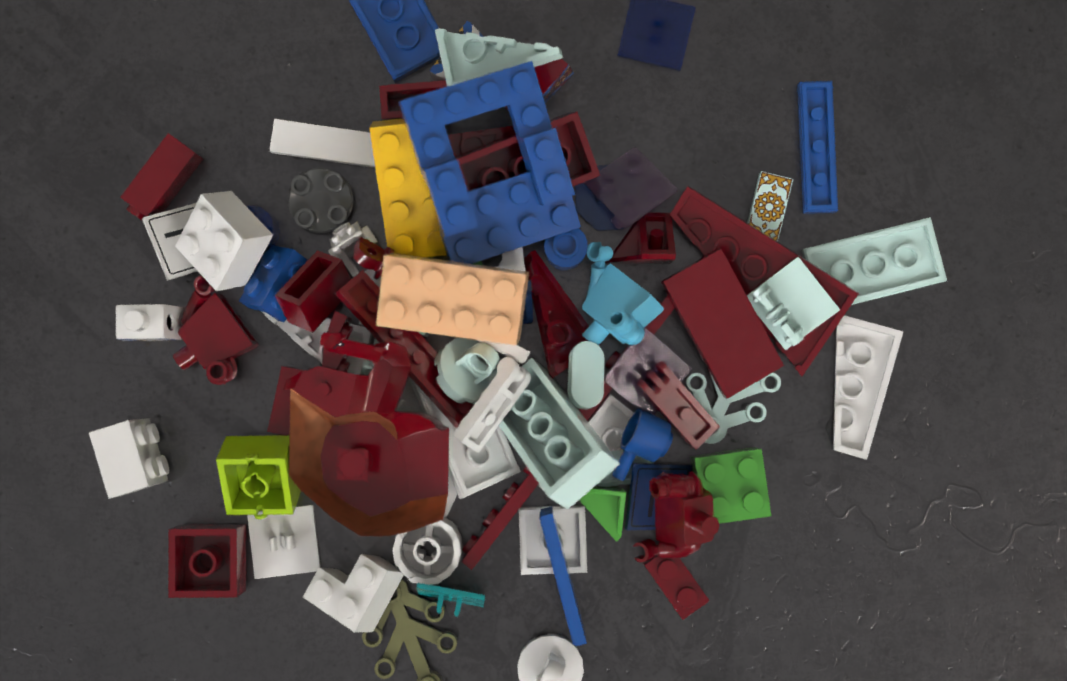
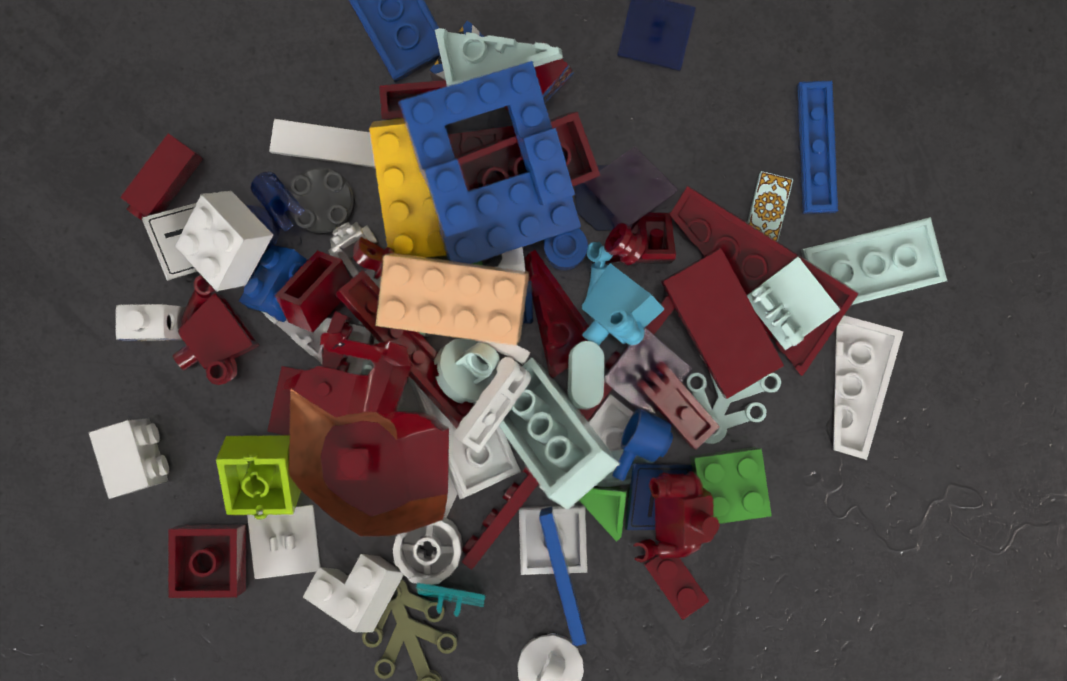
(275, 198): none -> clear blue hinge
(625, 244): none -> dark red wheel

